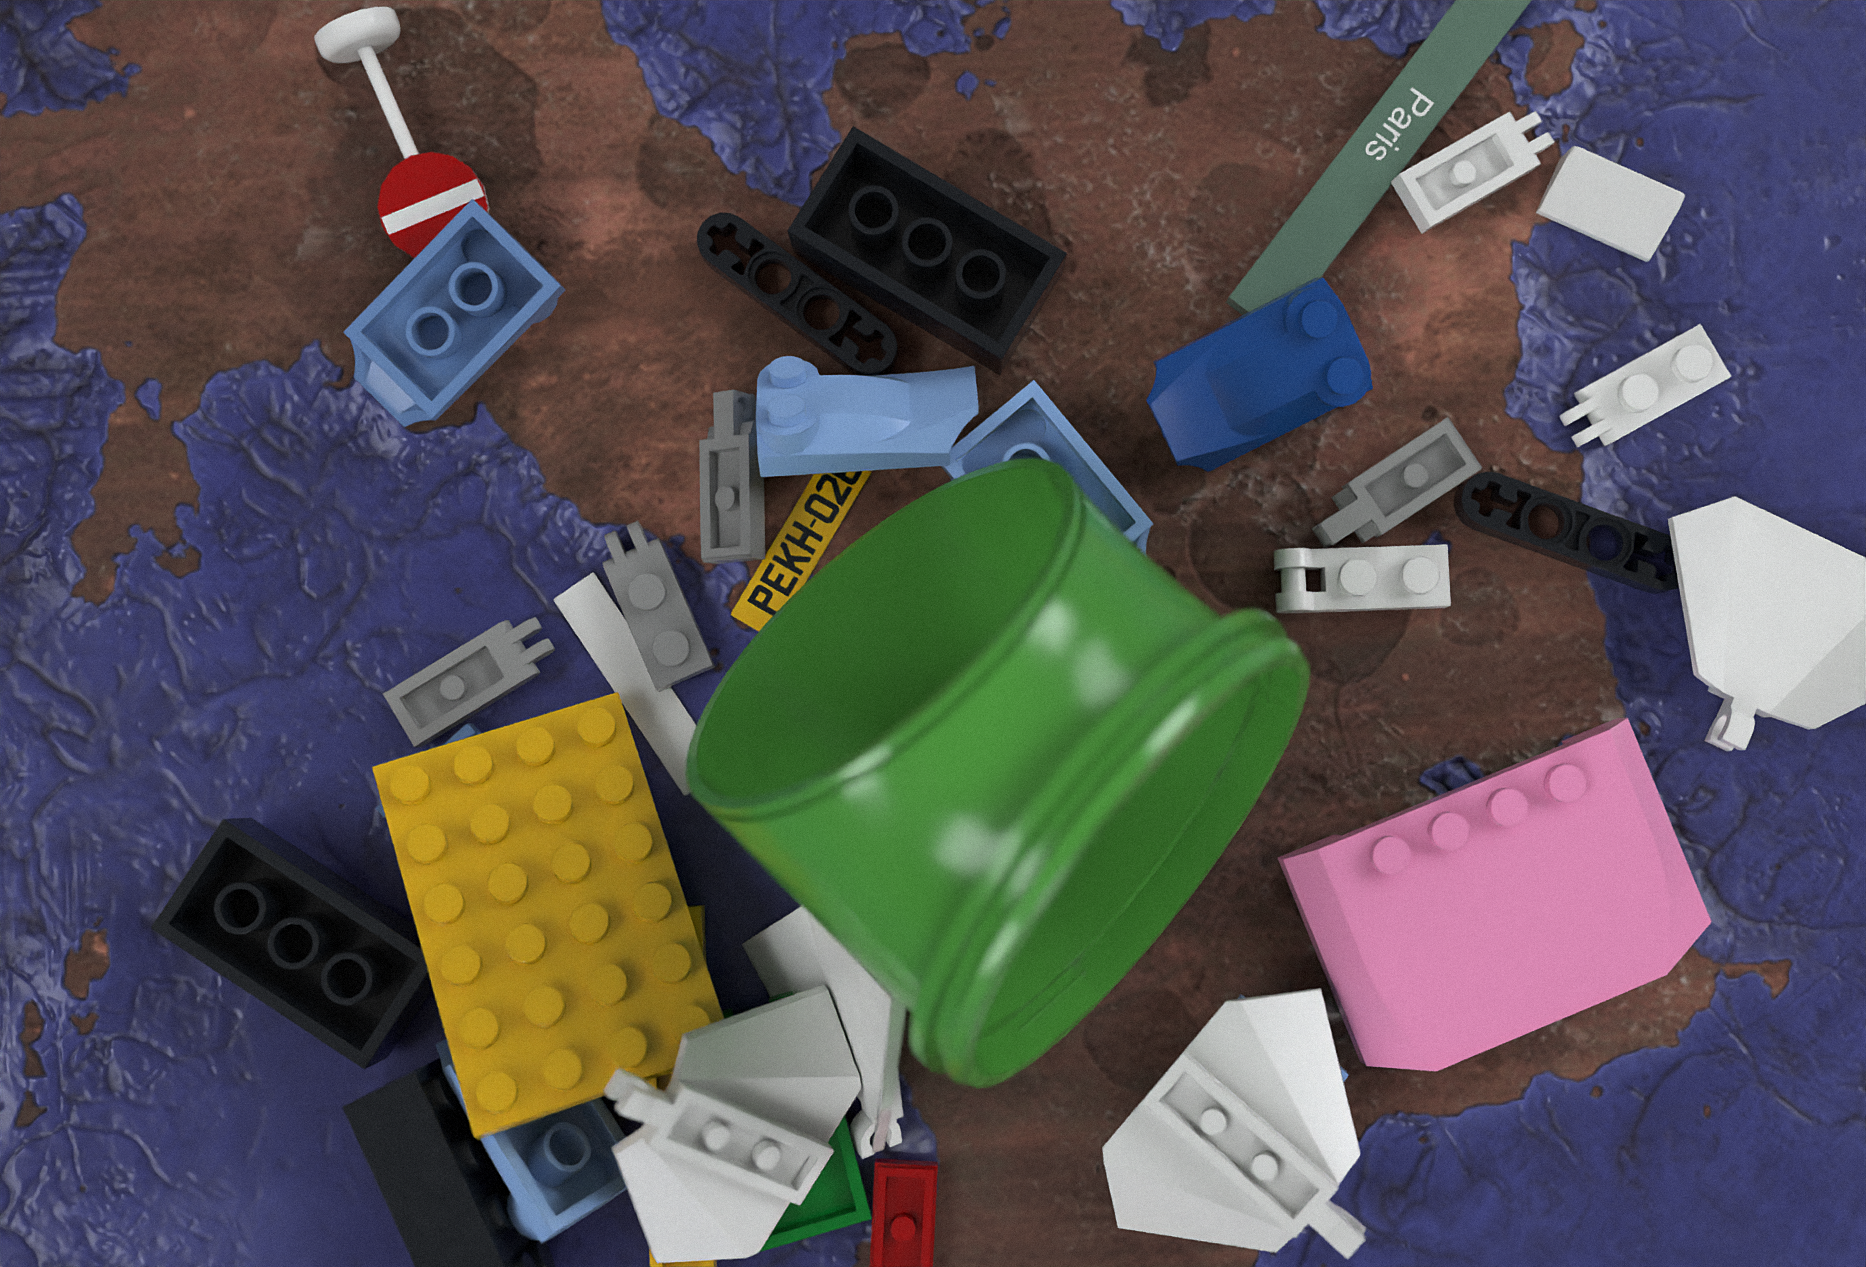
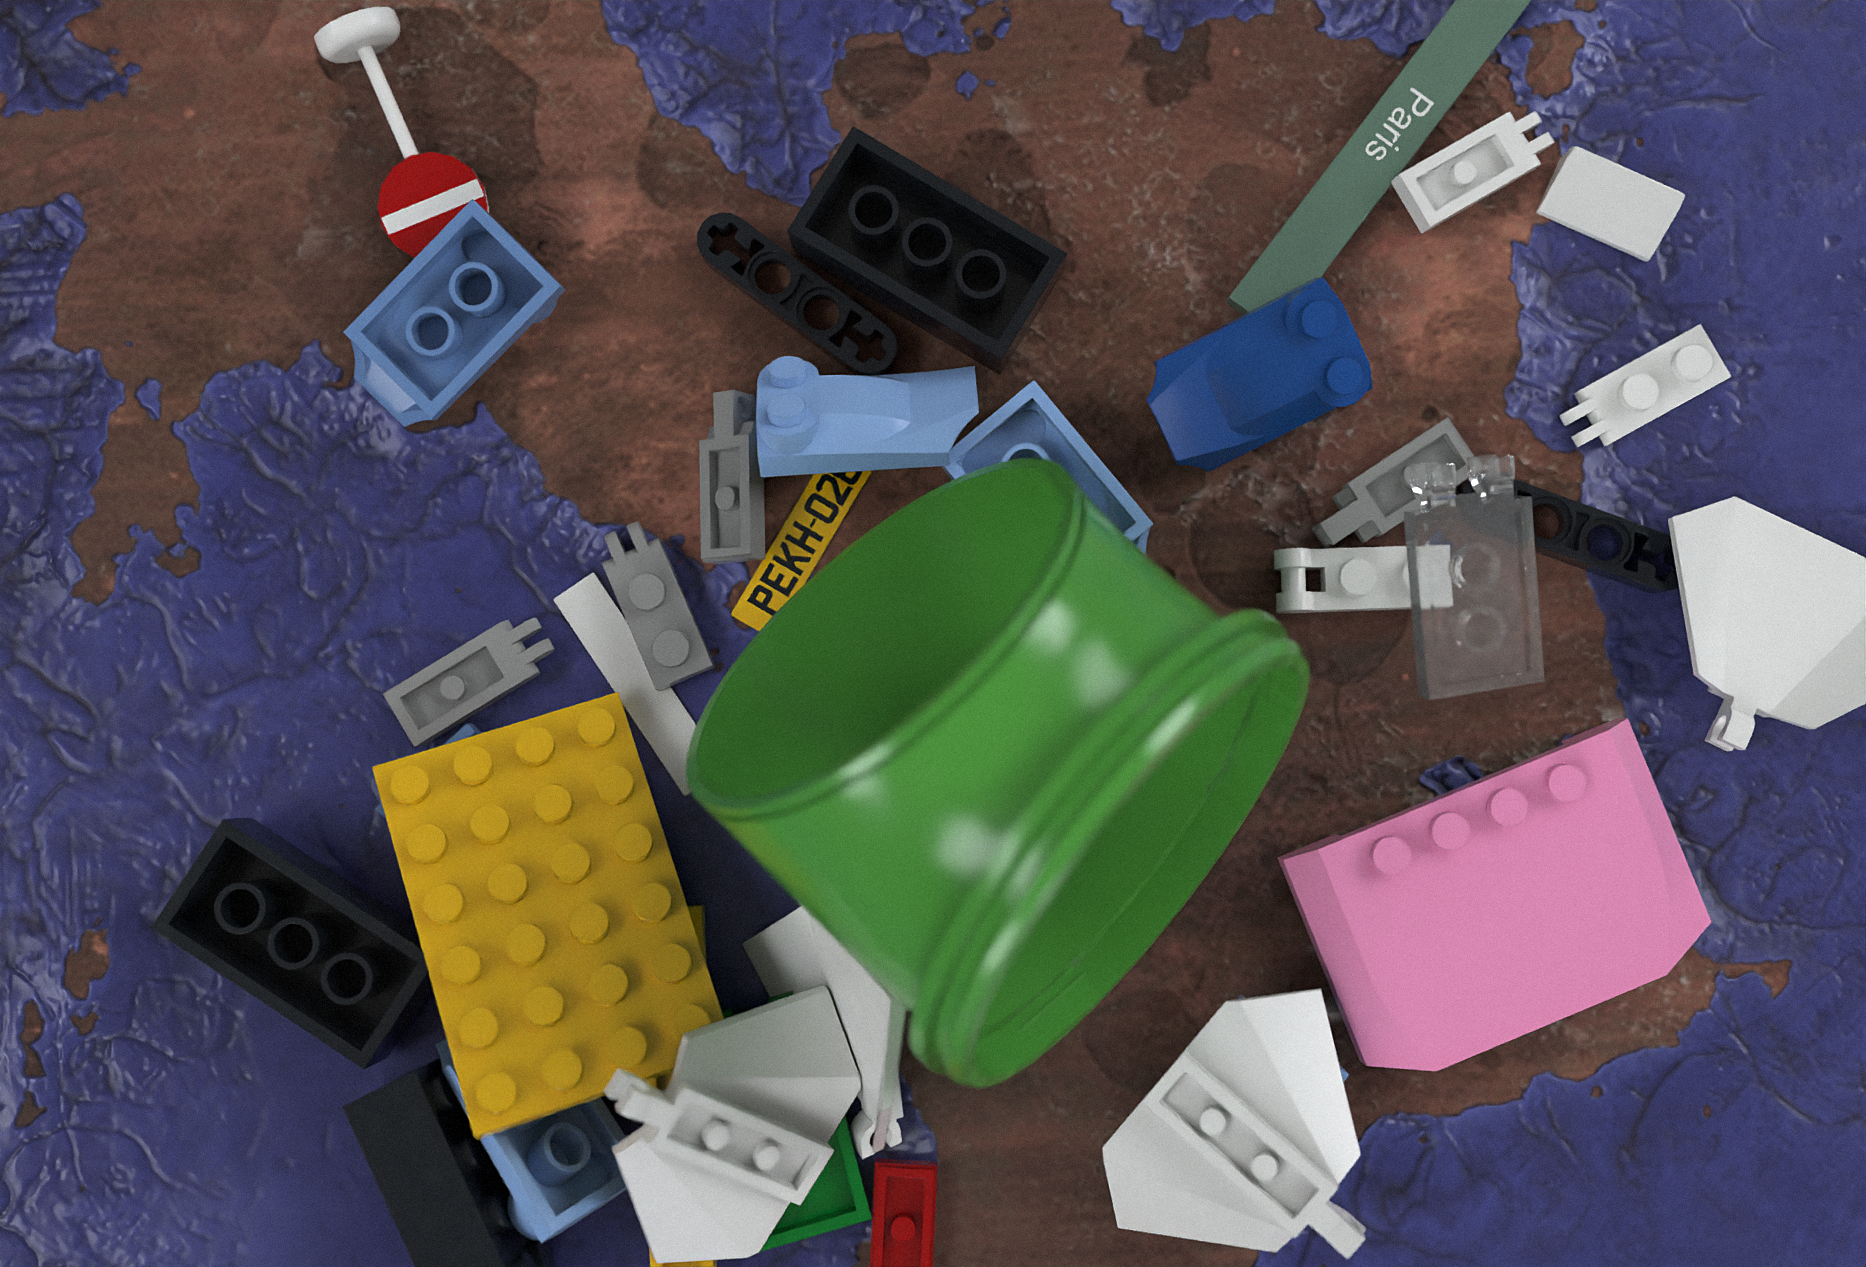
(1472, 580): none -> clear tile

